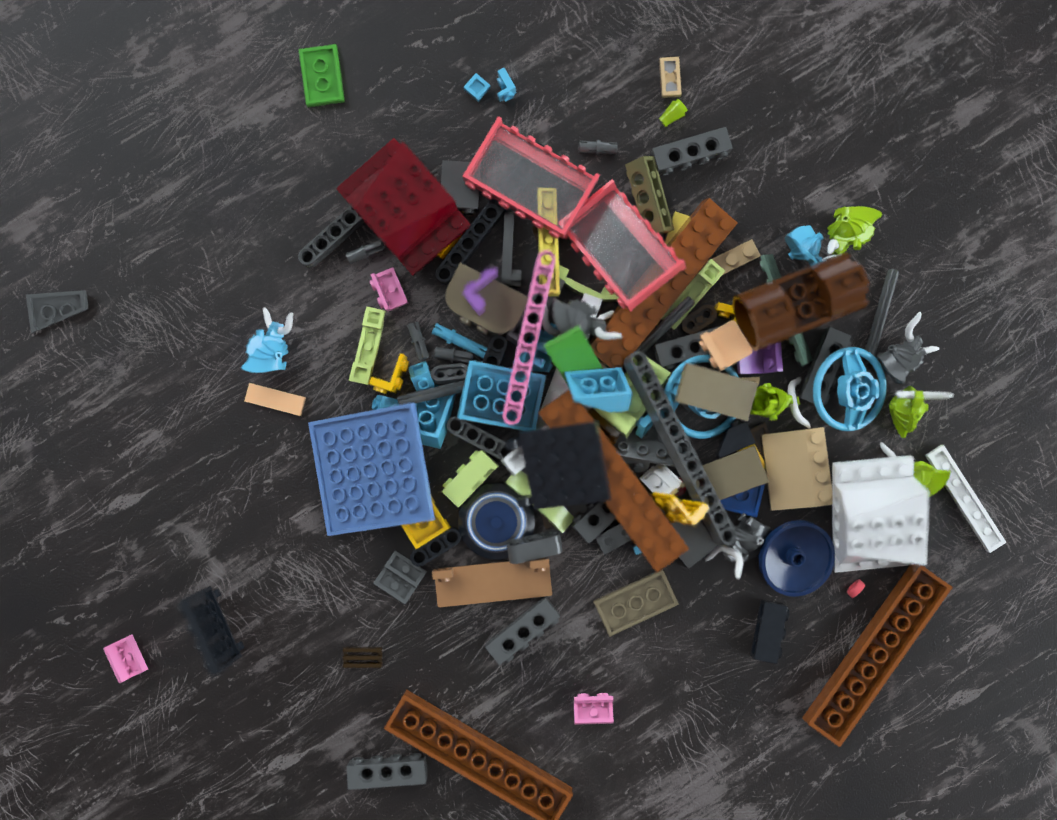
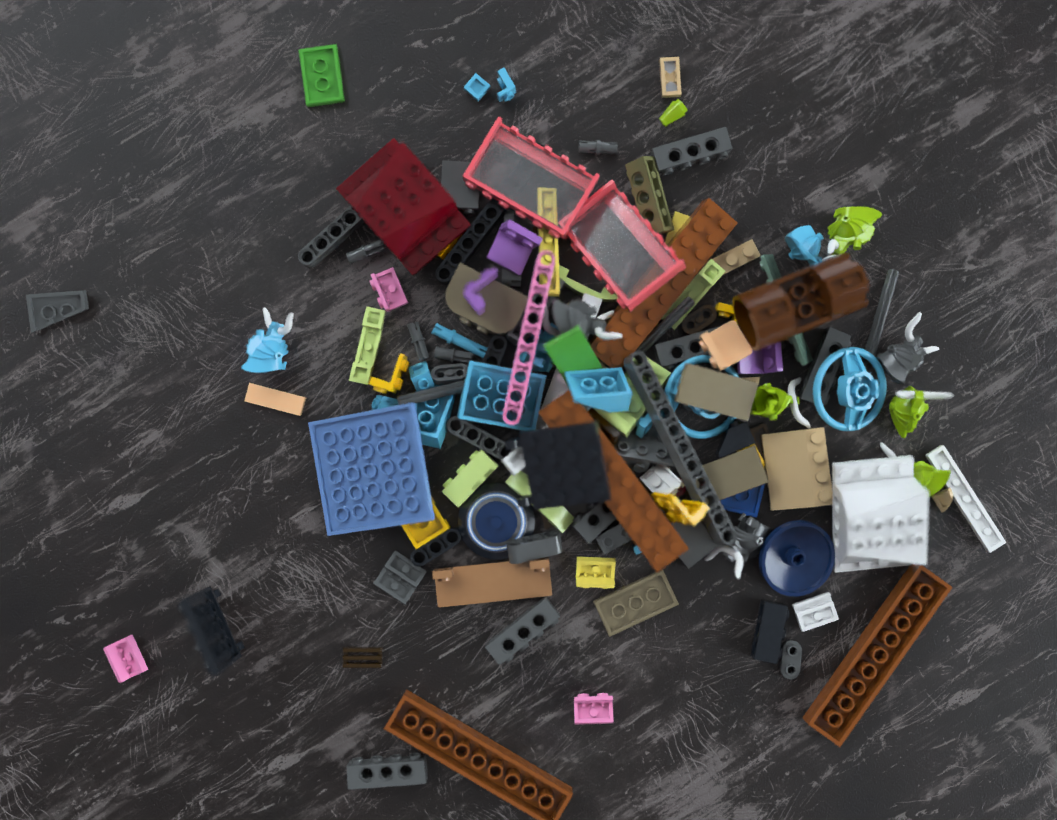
(513, 246): none -> medium lavender bracket
(595, 572): none -> light yellow bracket
(790, 659): none -> dark grey plate
(815, 611): none -> white plate
(855, 588): coral tile -> none
(943, 499): none -> tan tile

